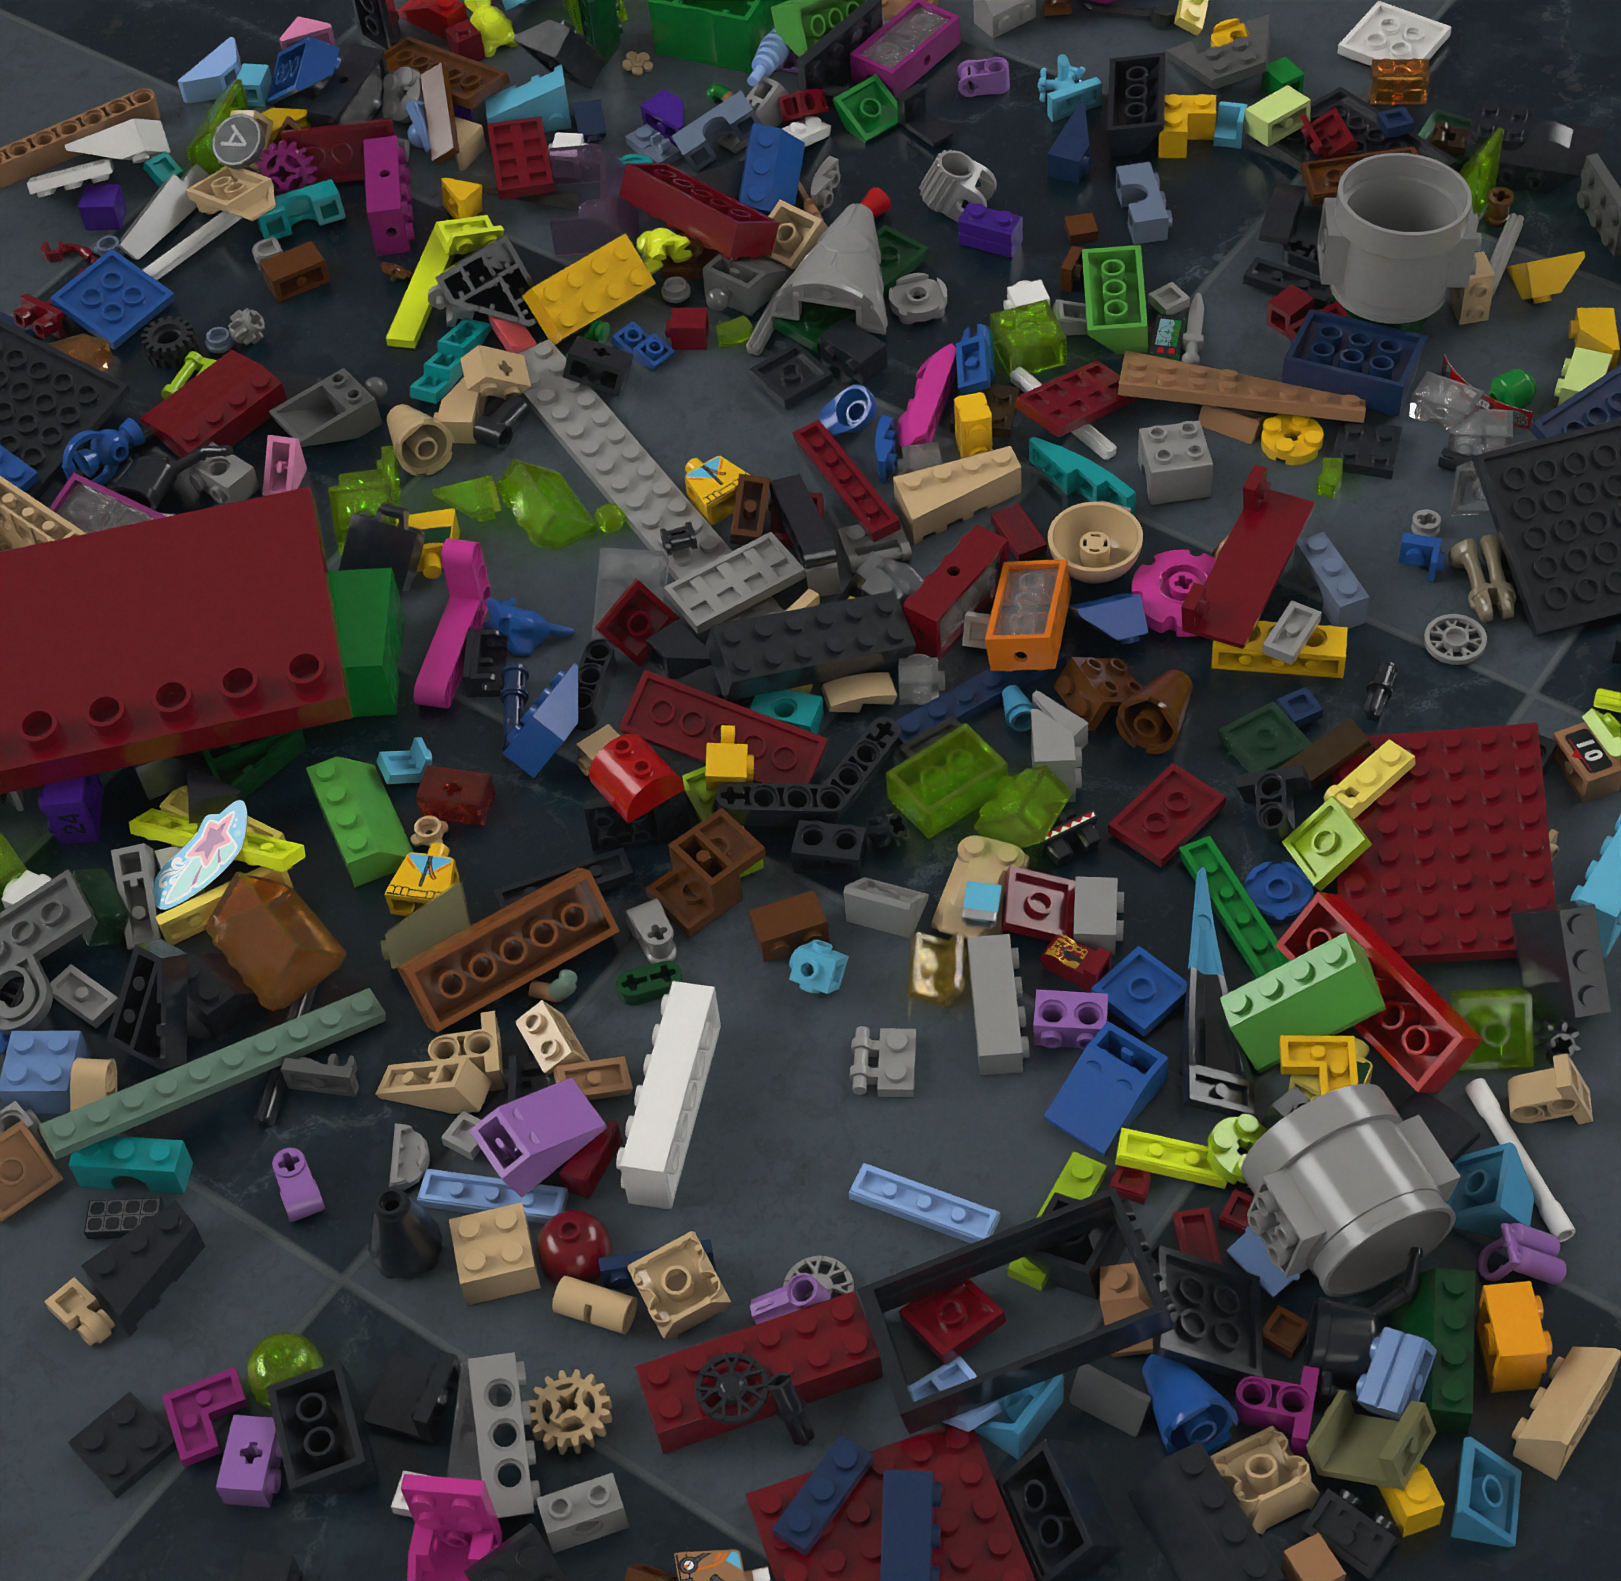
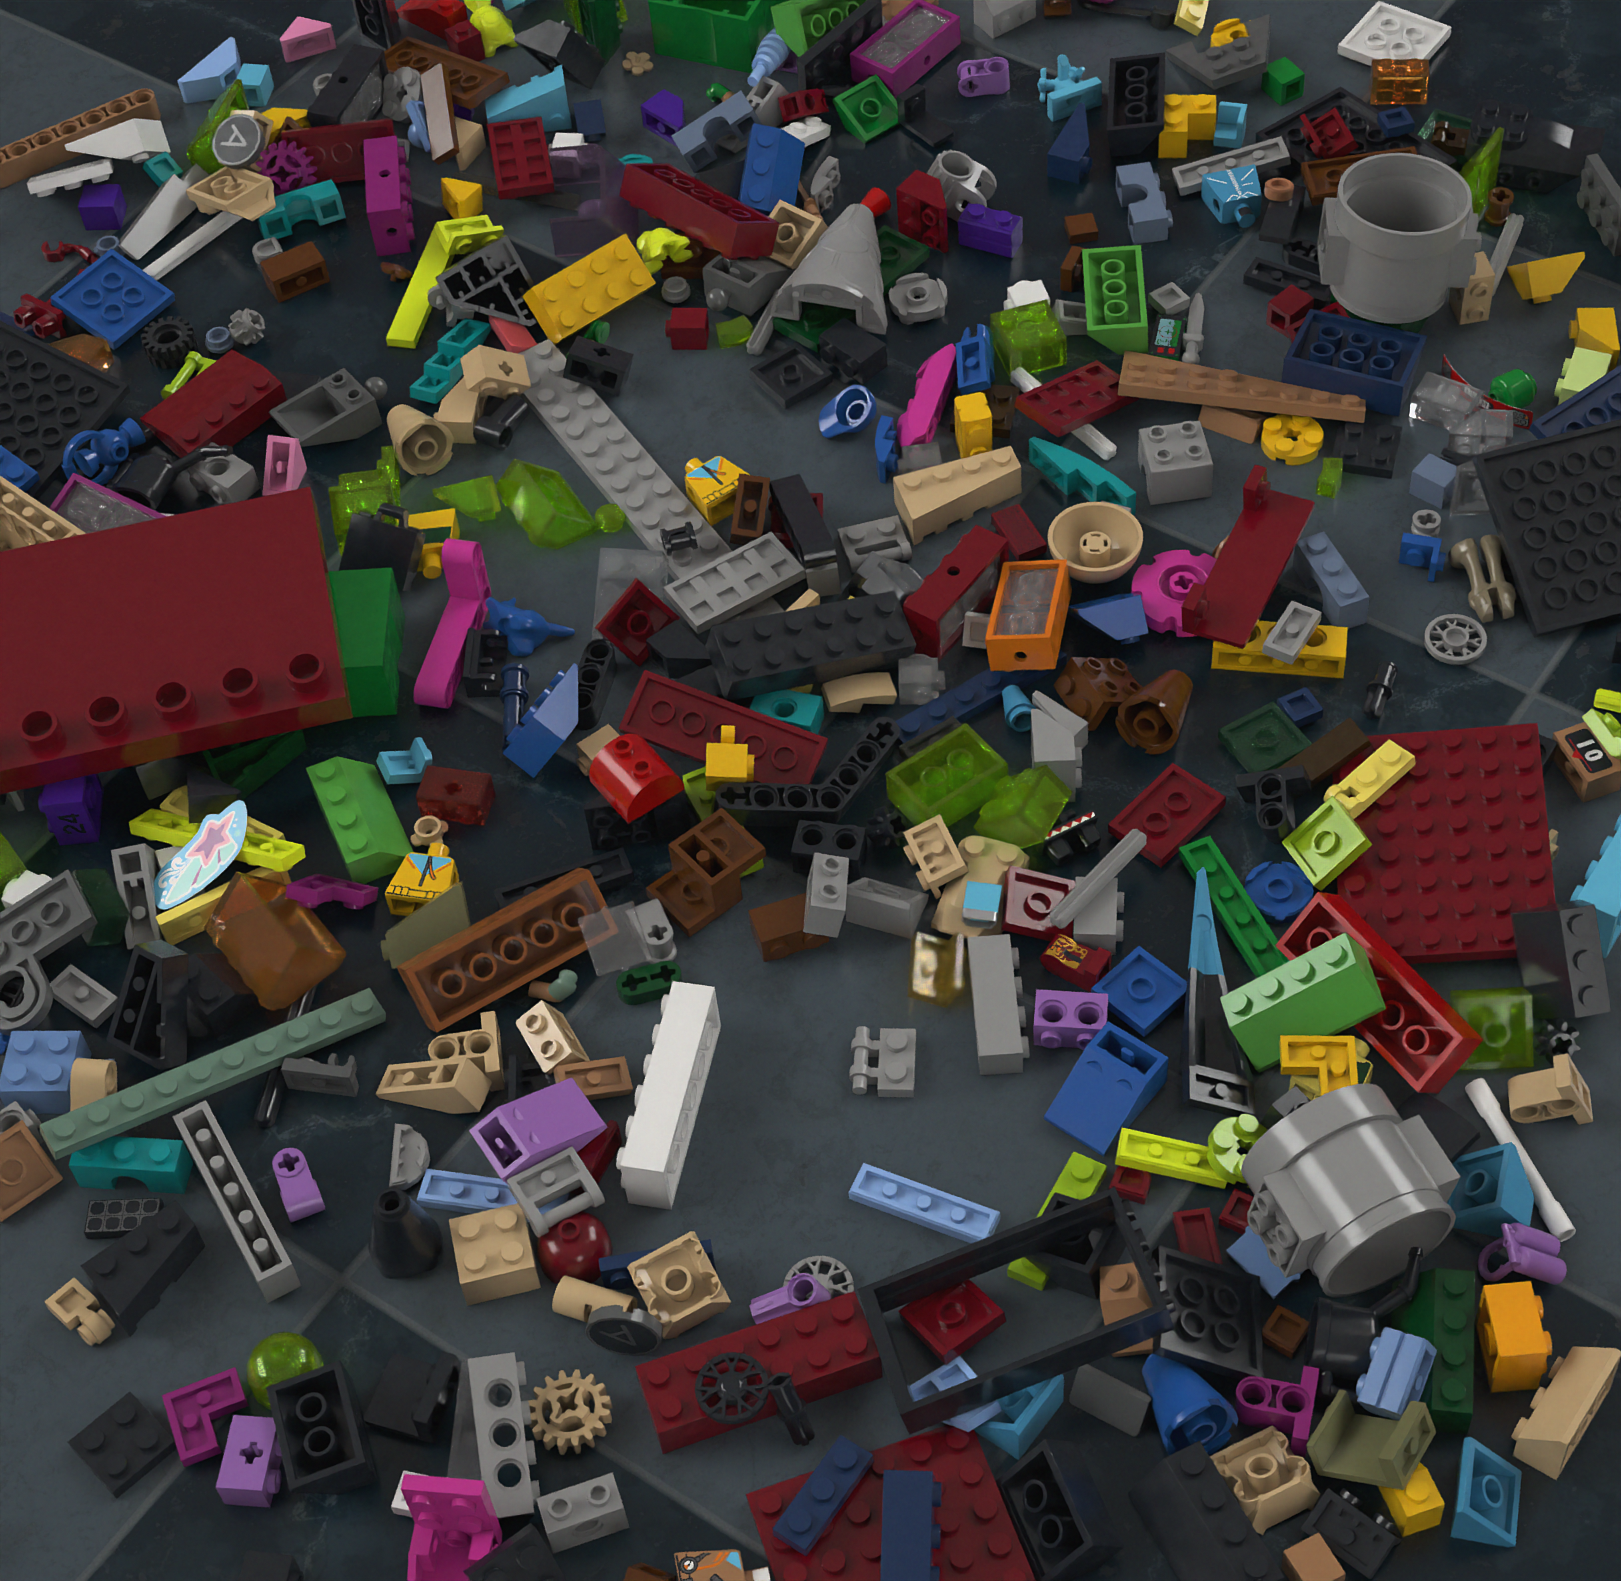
(237, 1202): none -> light grey brick
(302, 67): blue slope -> none
(324, 888): none -> magenta plate
(459, 1138): light grey plate -> none
(550, 1181): none -> light grey plate
(615, 938): none -> clear piece
(624, 1331): none -> tile
(647, 350): blue slope -> none
(652, 144): sand blue plate -> none
(817, 967): medium azure brick -> none
(826, 895): none -> light grey brick
(847, 481): dark red plate -> none
(923, 210): none -> dark red slope
(935, 853): none -> tan bracket
(1098, 878): none -> light grey axle
(1233, 195): none -> dark azure torso
(1264, 155): none -> light grey plate
(1277, 115): yellowish green brick -> none
(1278, 189): none -> nougat tile
(1433, 481): none -> sand blue brick

